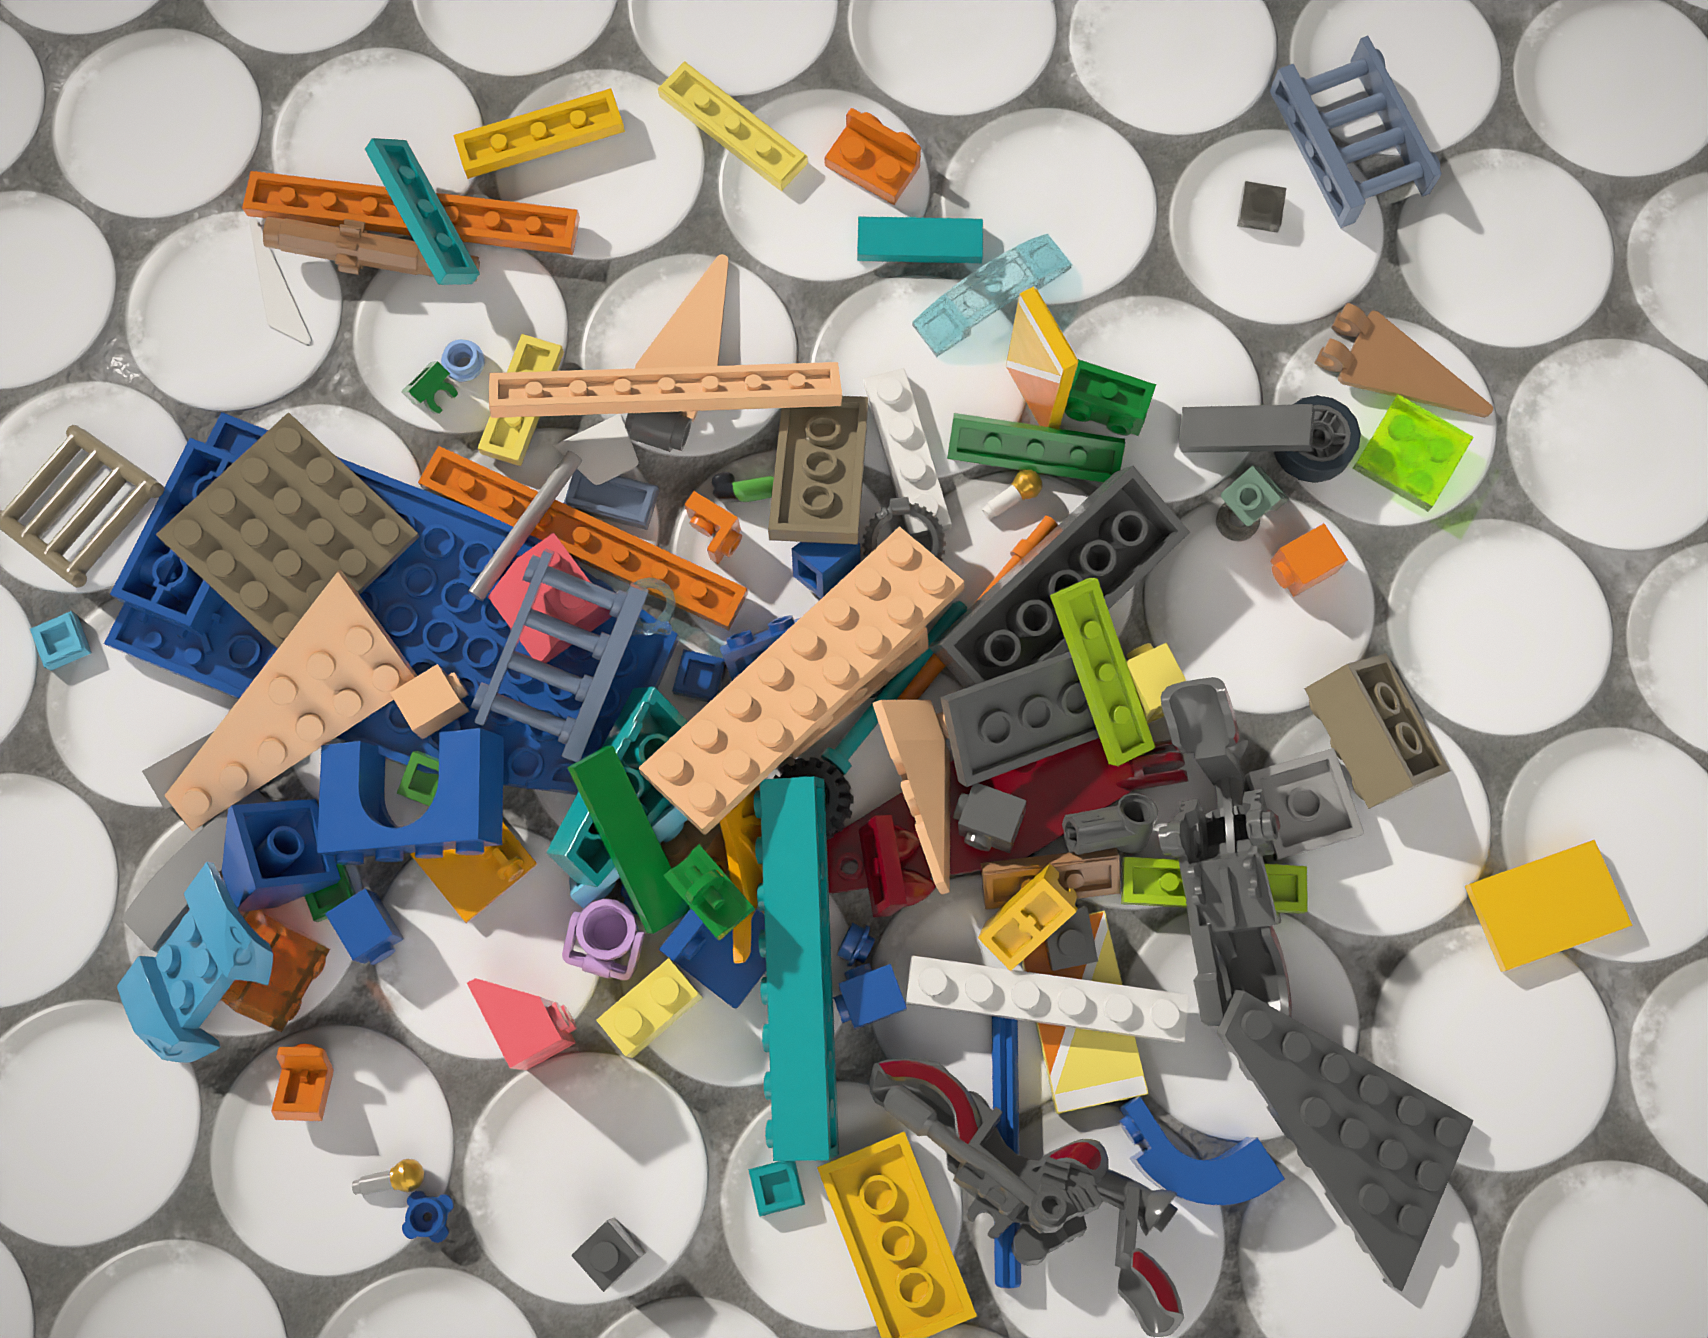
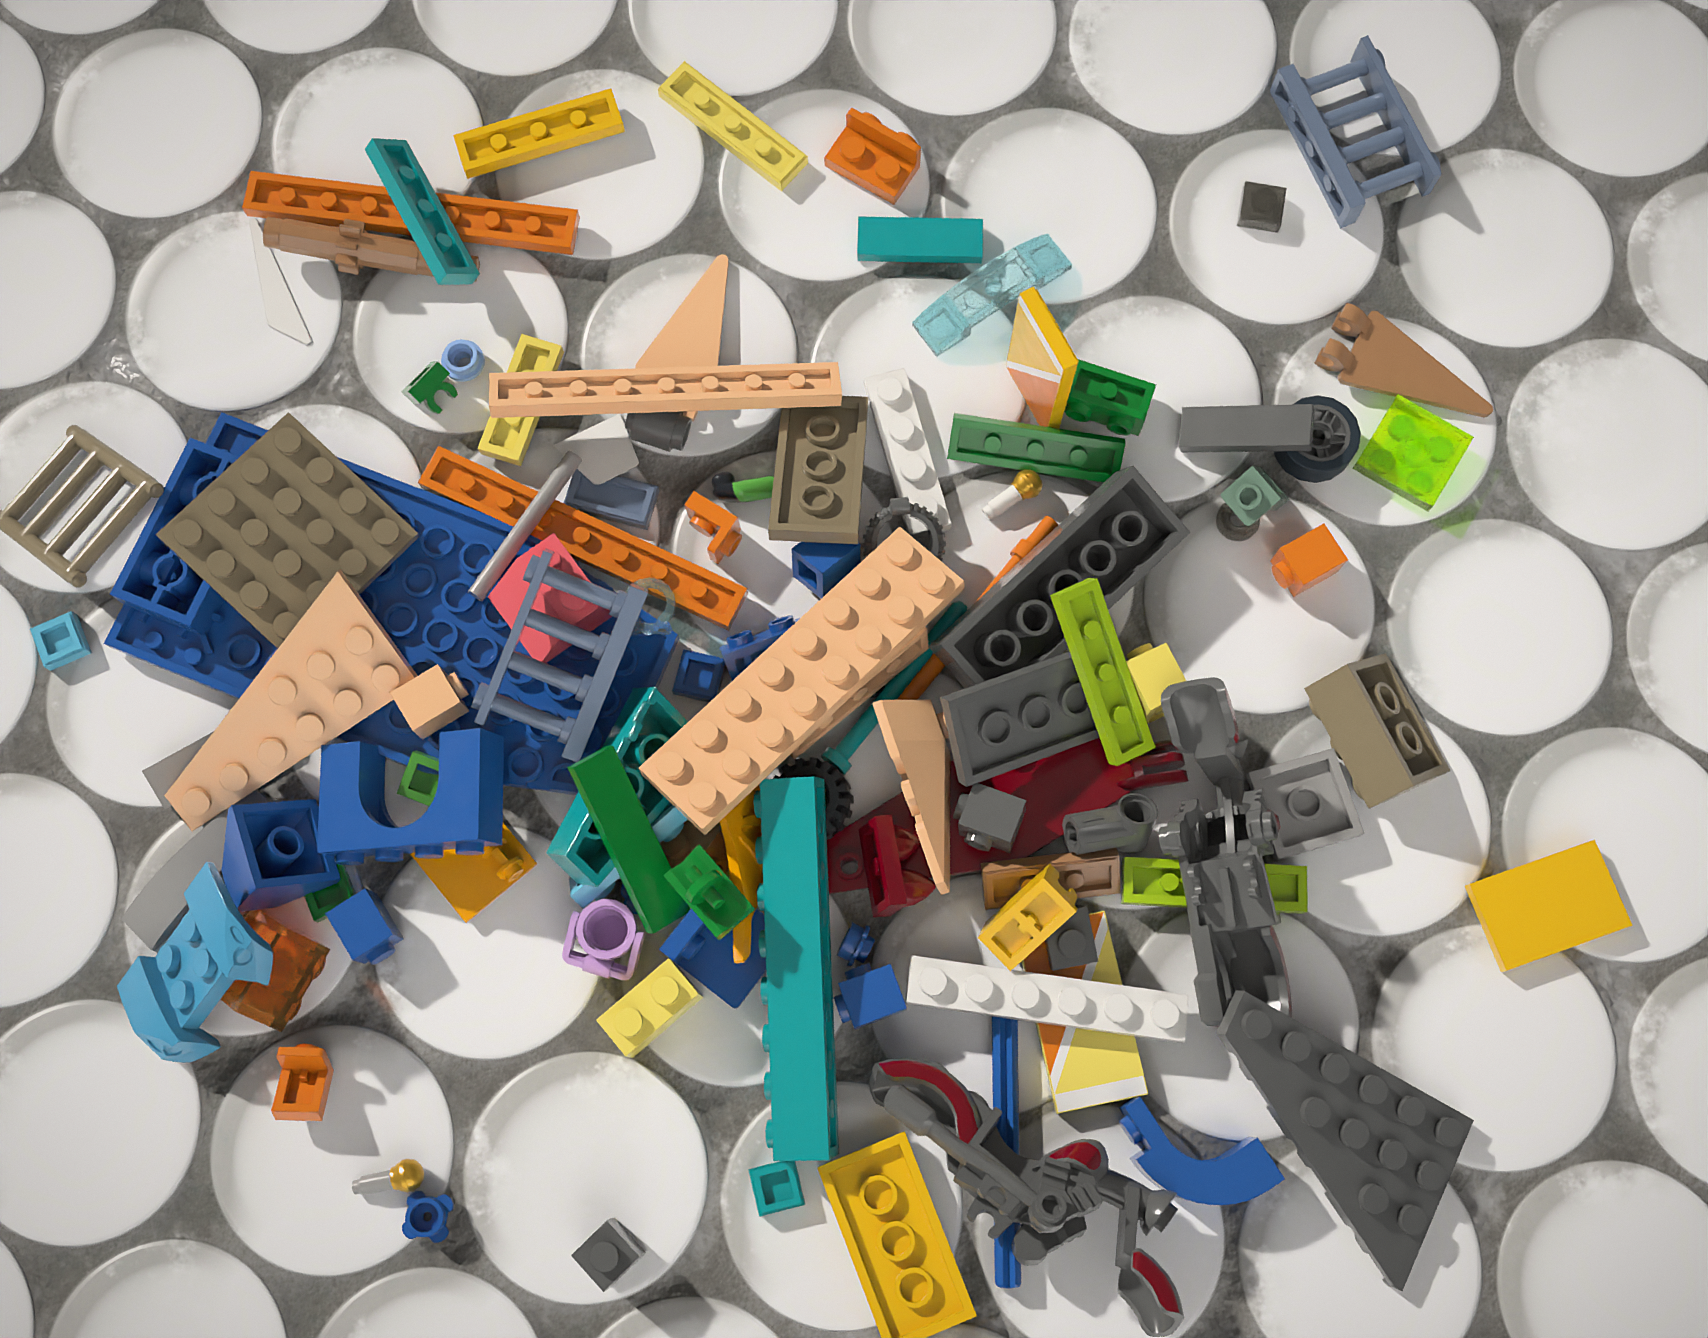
(523, 1024): coral slope -> none

